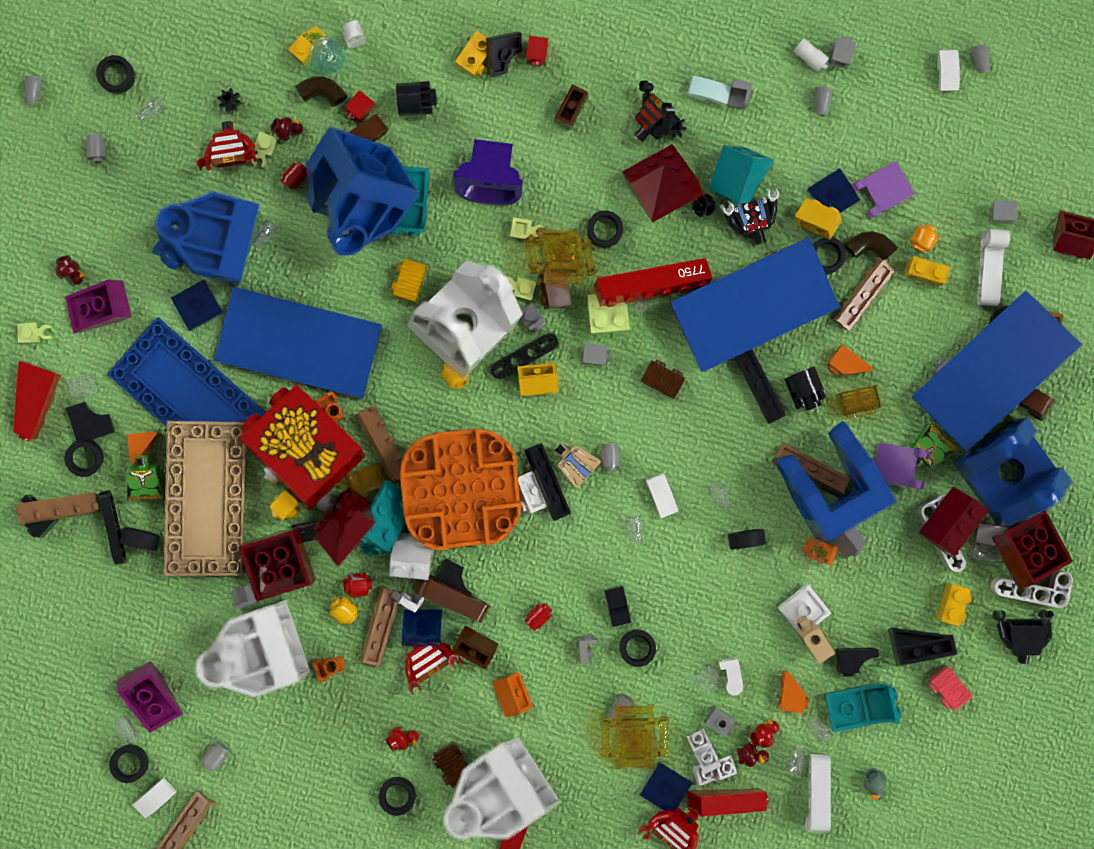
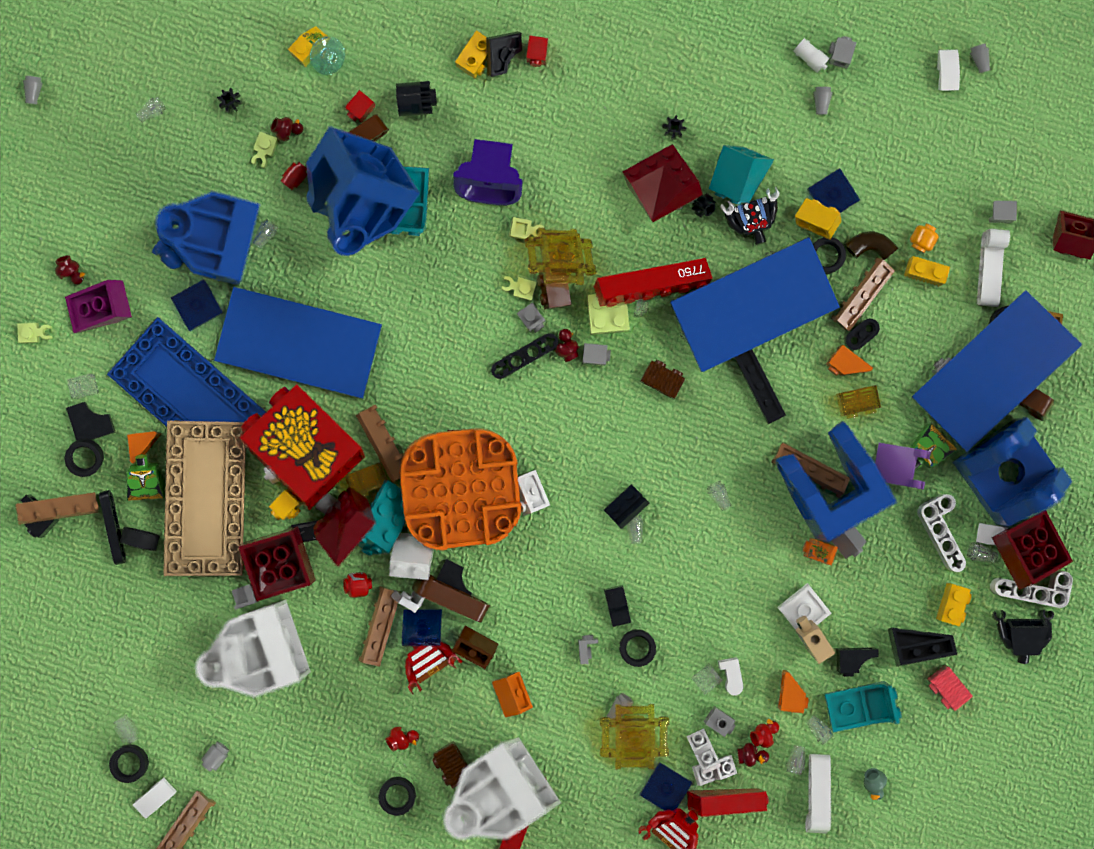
(33, 398): red slope -> none
(95, 148): light grey brick -> none
(108, 61): black tyre -> none
(148, 697): magenta slope -> none
(228, 149): torso -> none
(321, 86): dark brown cylinder -> none
(325, 667): orange plate -> none
(329, 403): orange plate -> none
(343, 610): yellow head -> none
(353, 34): white leg -> none
(409, 280): yellow brick -> none
(452, 378): yellow head -> none
(472, 291): white brick -> none
(538, 381): yellow brick -> none
(538, 616): red brick -> none
(547, 482): black tile -> none
(569, 348): none -> dark red animal
(571, 107): reddish brown brick -> none
(576, 463): tan torso -> none
(605, 243): black tyre -> none
(610, 456): light grey brick -> none
(626, 506): none -> black plate
(655, 115): black torso -> none
(662, 495): white slope -> none
(709, 89): light aqua slope -> none
(739, 94): light grey panel -> none
(746, 539): black tyre -> none
(806, 389): black gear -> none
(861, 334): none -> black plate
(885, 188): medium lavender flag -> none
(953, 521): dark red slope -> none

